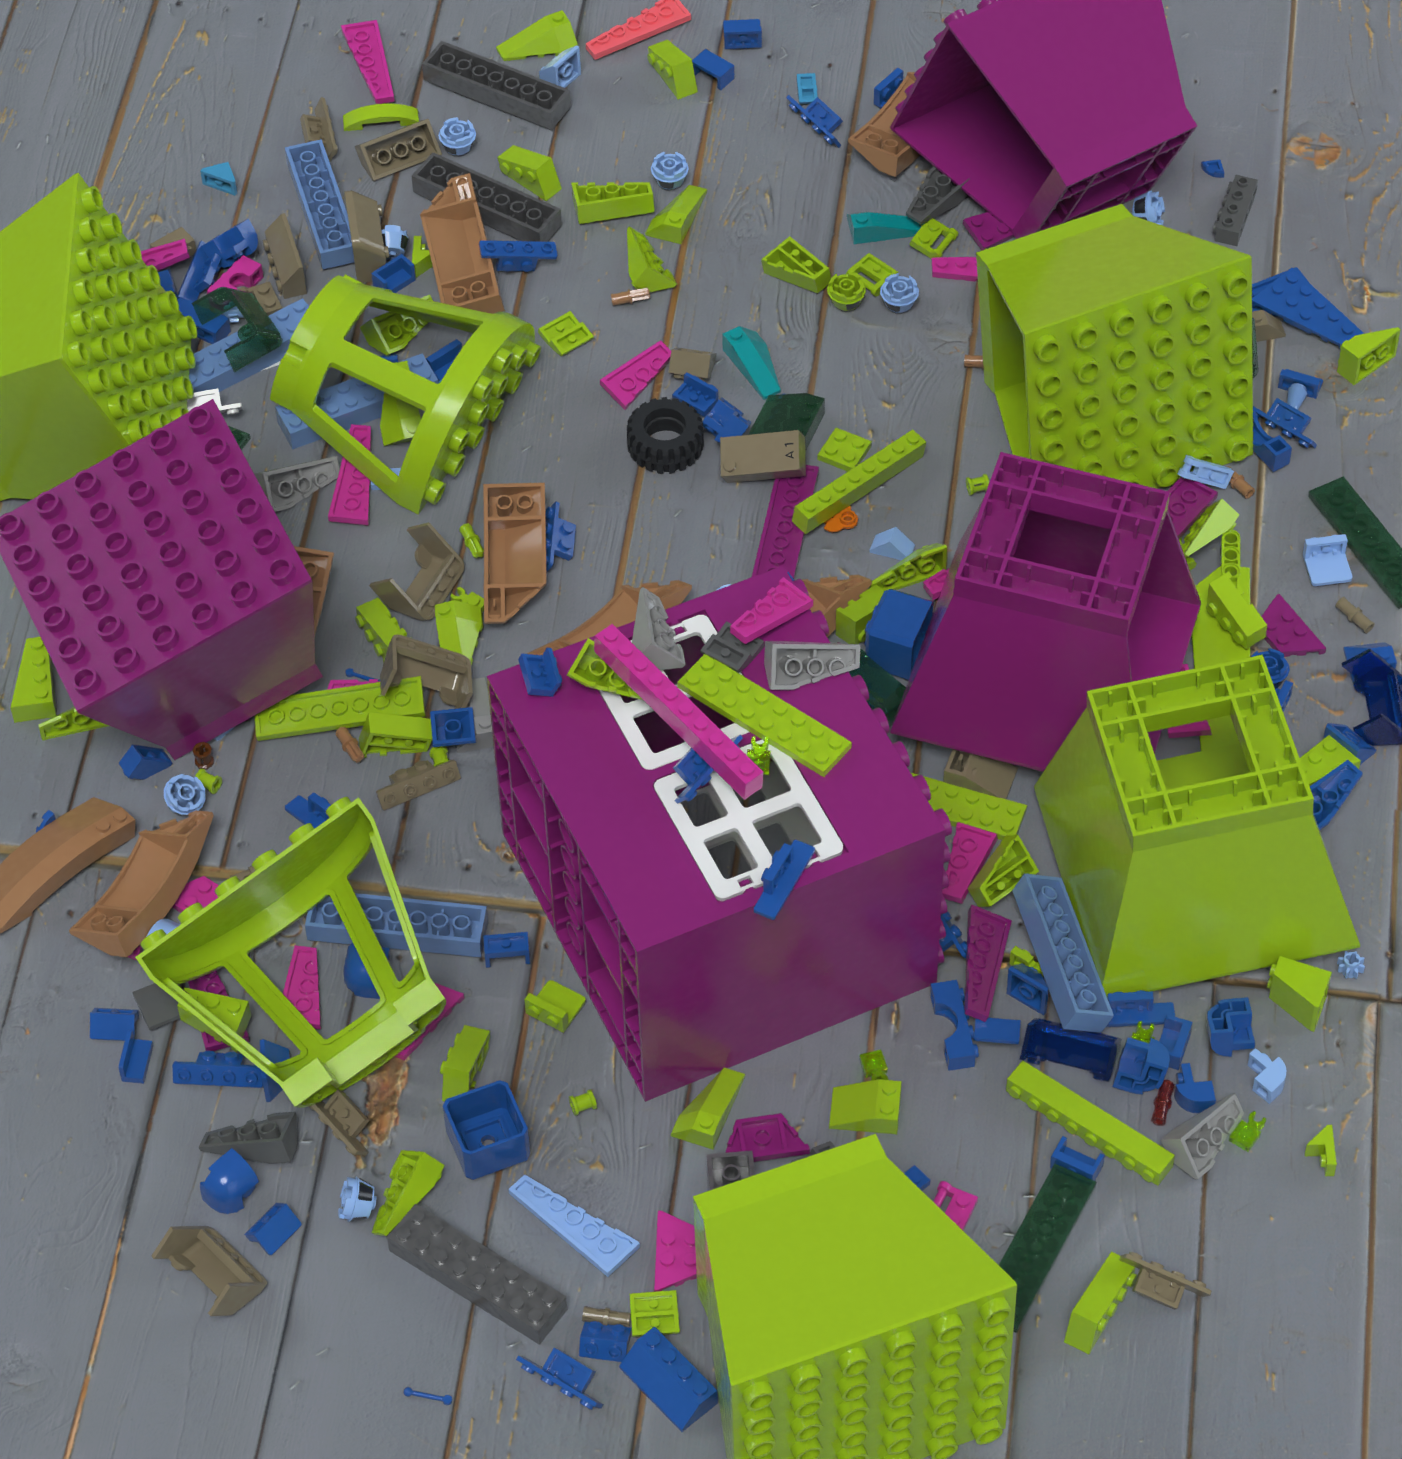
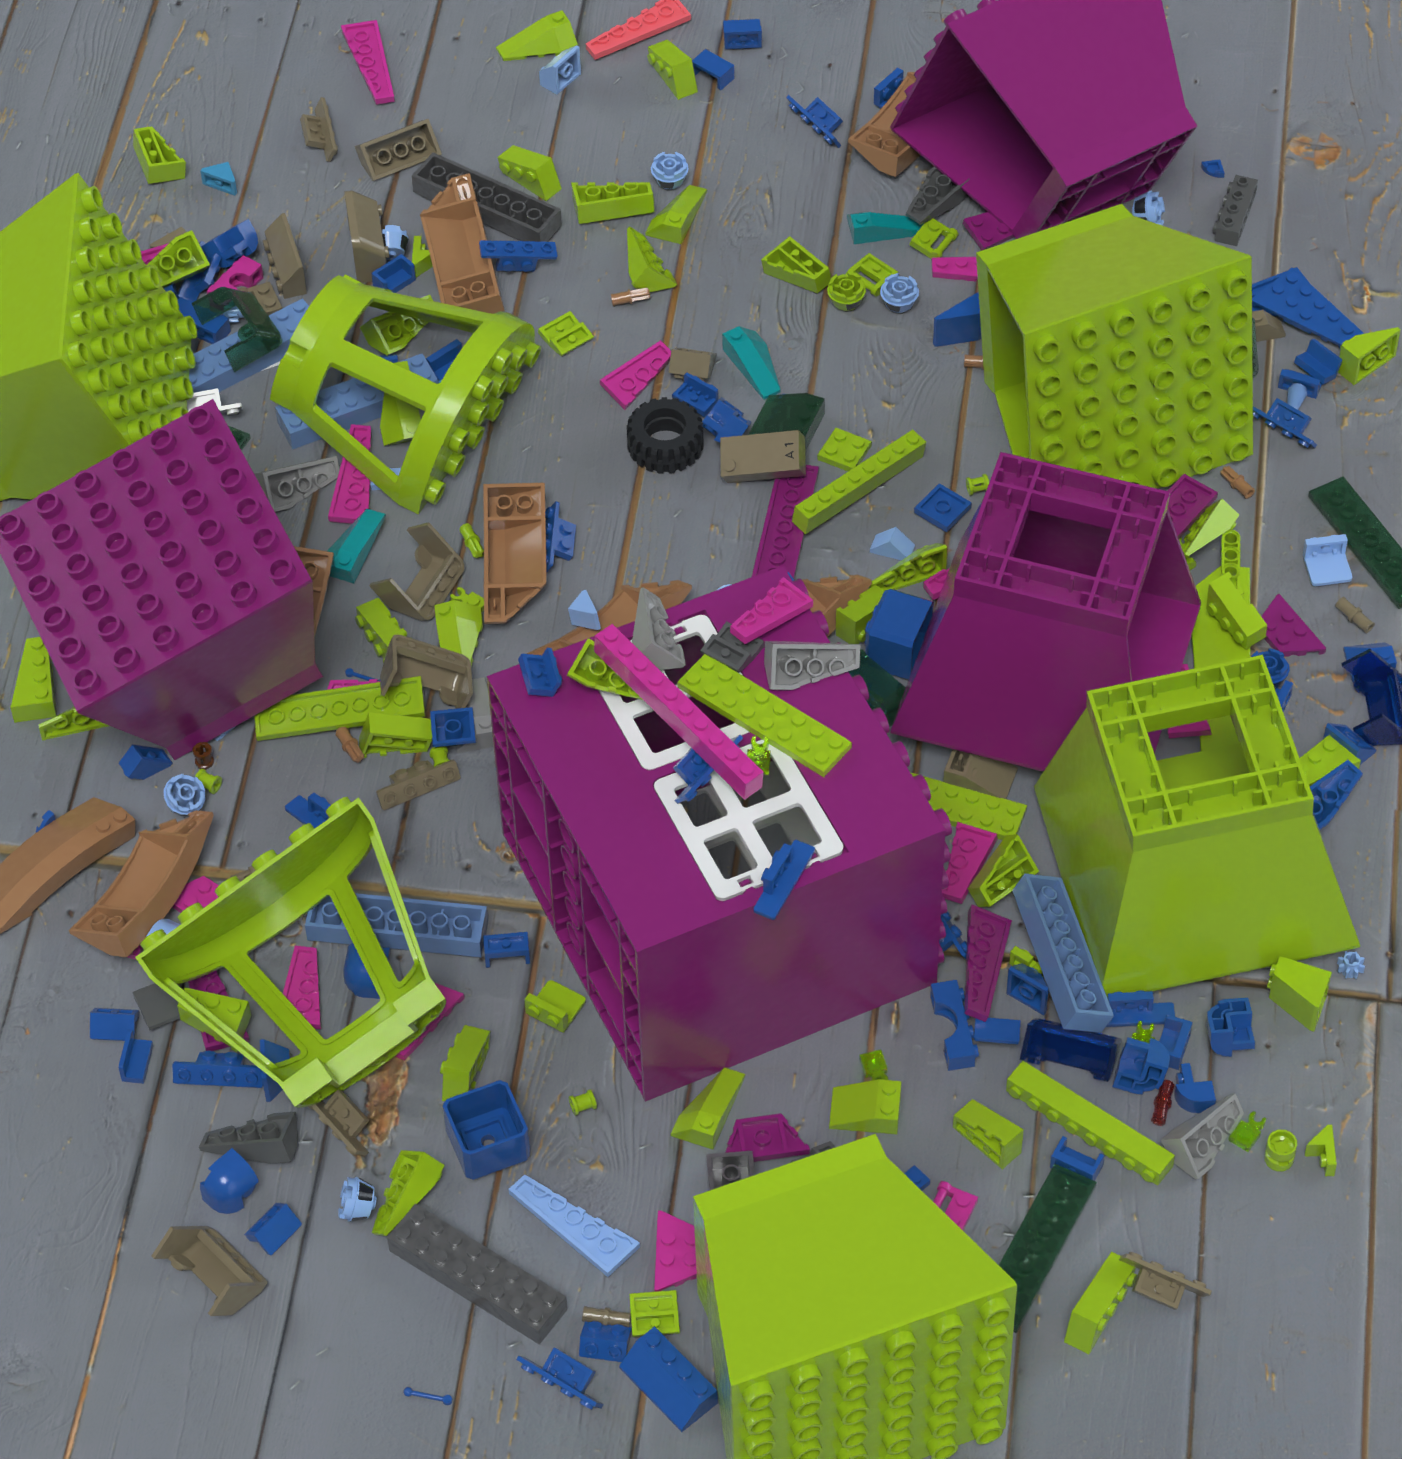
(156, 157): none -> lime wedge
(180, 259): none -> lime wedge
(321, 203): medium blue brick -> none
(354, 546): none -> teal wedge
(380, 113): lime slope -> none
(457, 136): light blue cone -> none
(496, 85): flat silver brick -> none
(583, 612): none -> light blue slope
(806, 88): dark azure slope -> none
(843, 520): orange plate -> none
(943, 507): none -> blue plate
(958, 323): none -> blue slope
(989, 1132): none -> lime wedge
(1206, 472): light blue plate -> none
(1270, 1075): light blue brick -> none
(1272, 451): blue arch -> none
(1280, 1150): none -> lime wheel
(1319, 362): none -> blue panel

